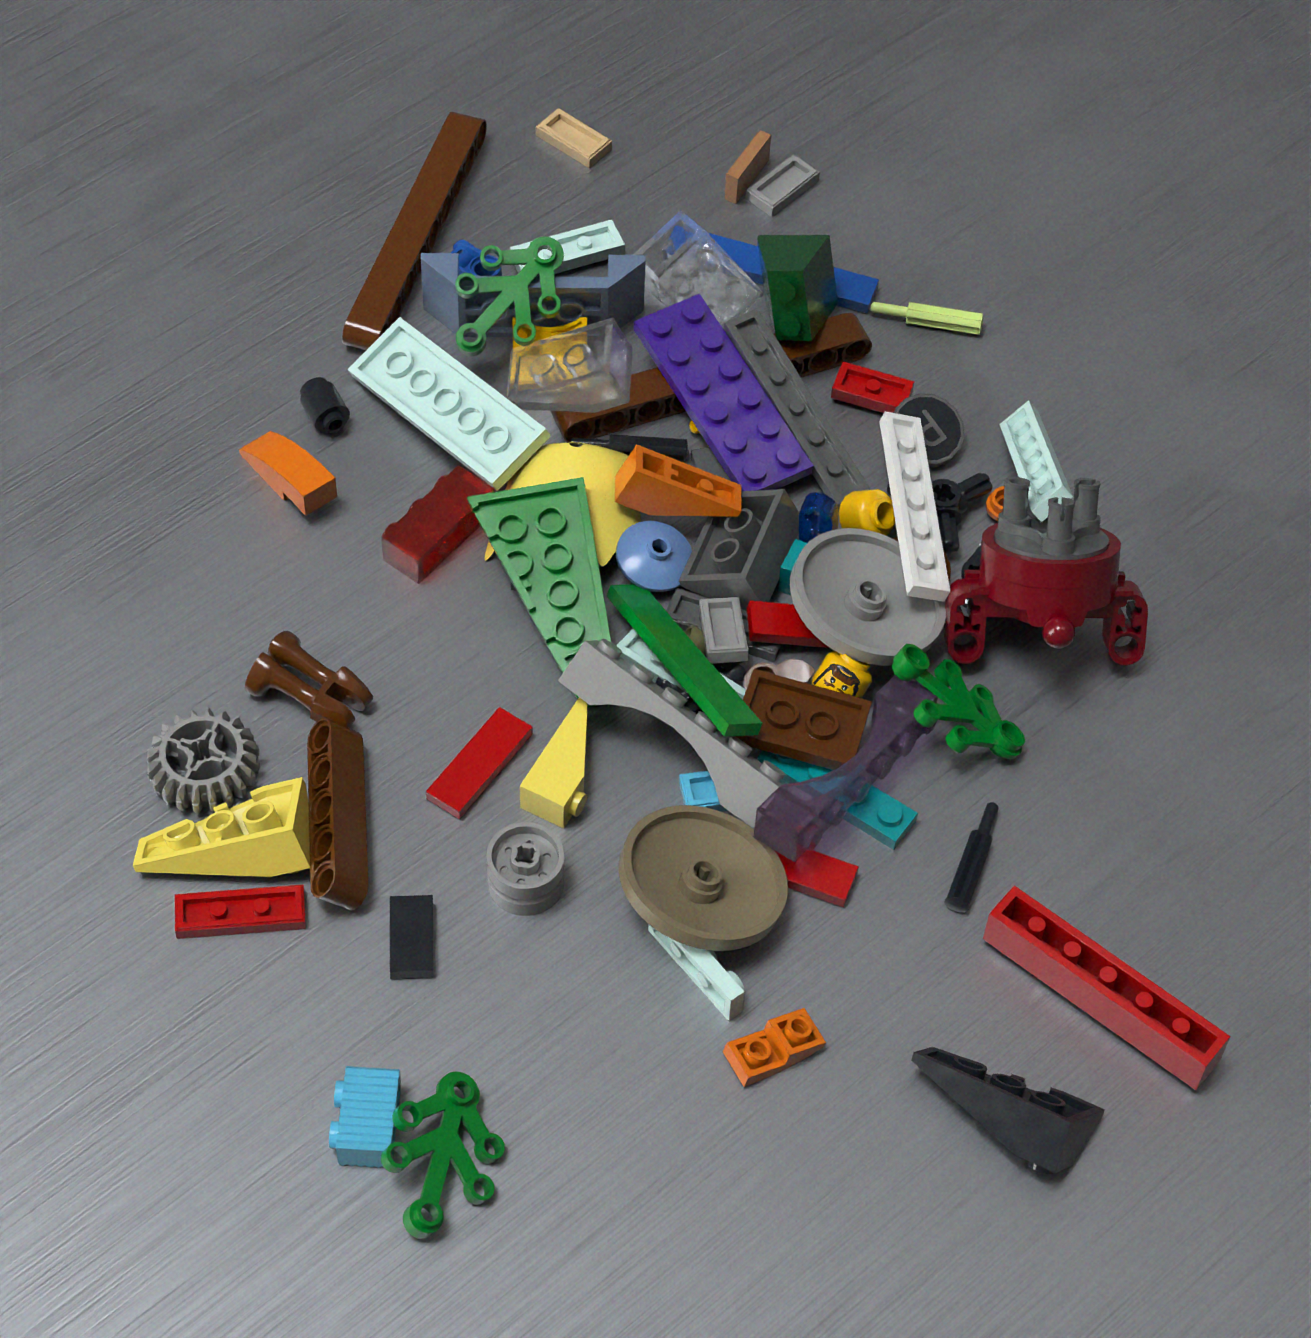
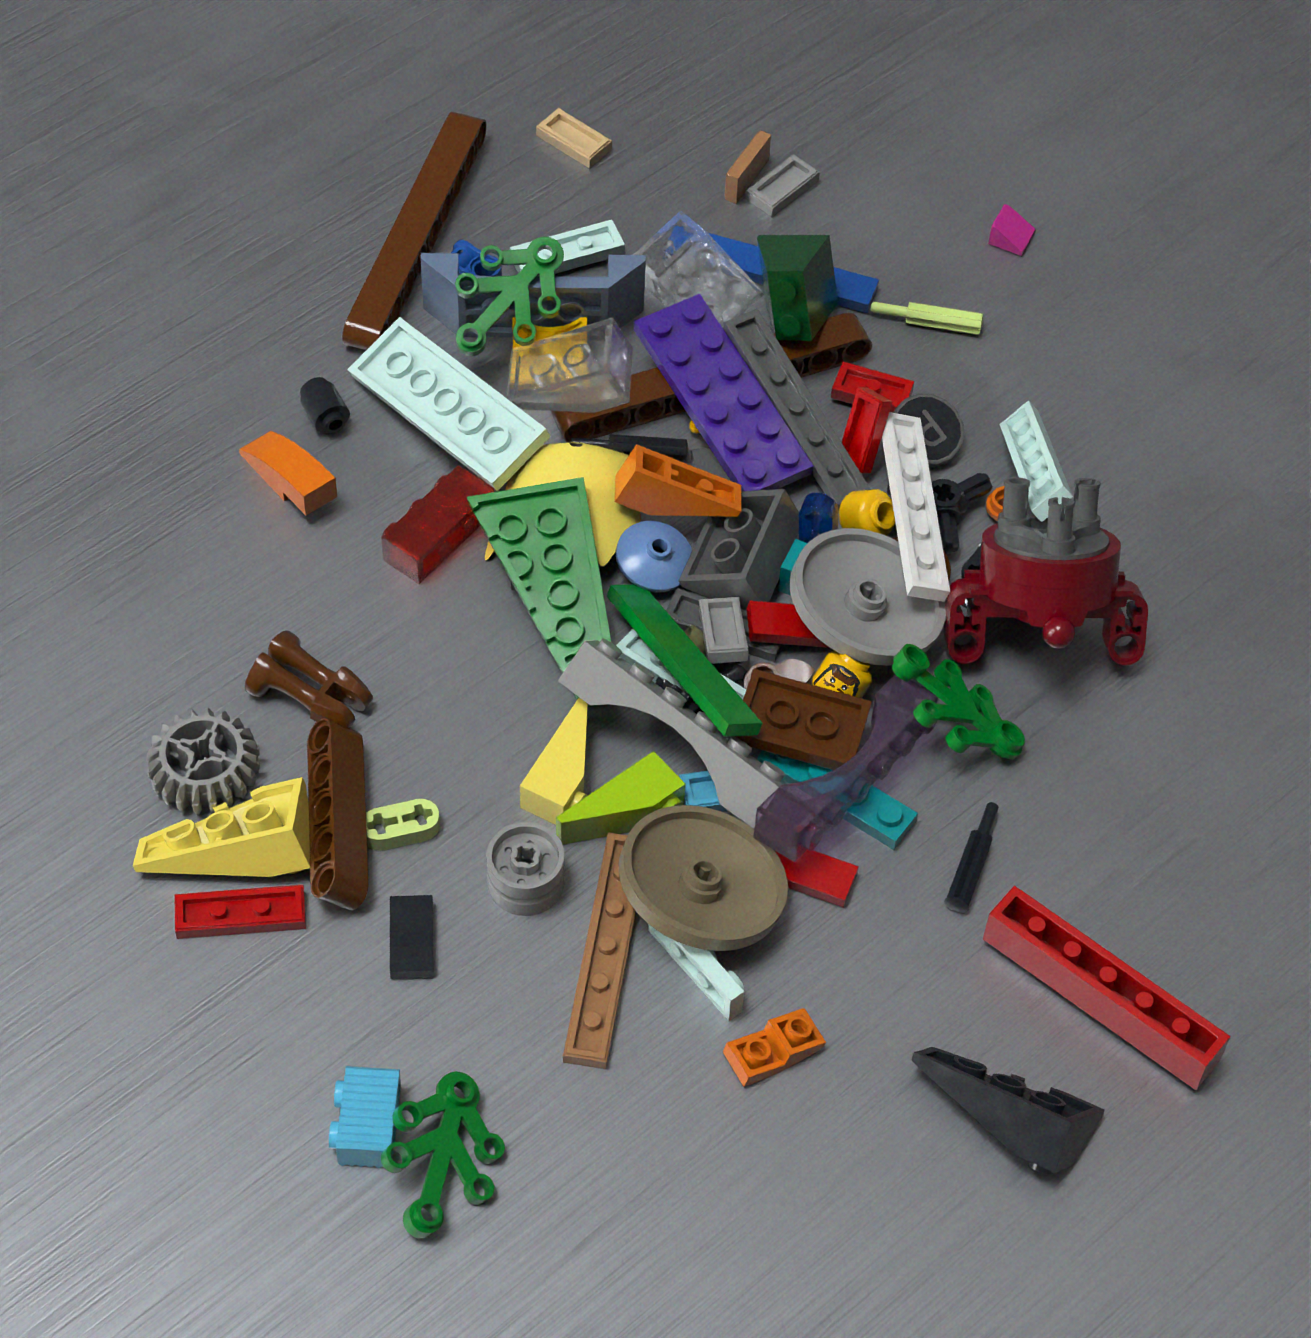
(401, 824): none -> yellowish green beam
(479, 763): red tile -> none
(602, 966): none -> medium nougat tile
(622, 801): none -> lime slope
(865, 427): none -> red tile
(1011, 231): none -> dark pink slope

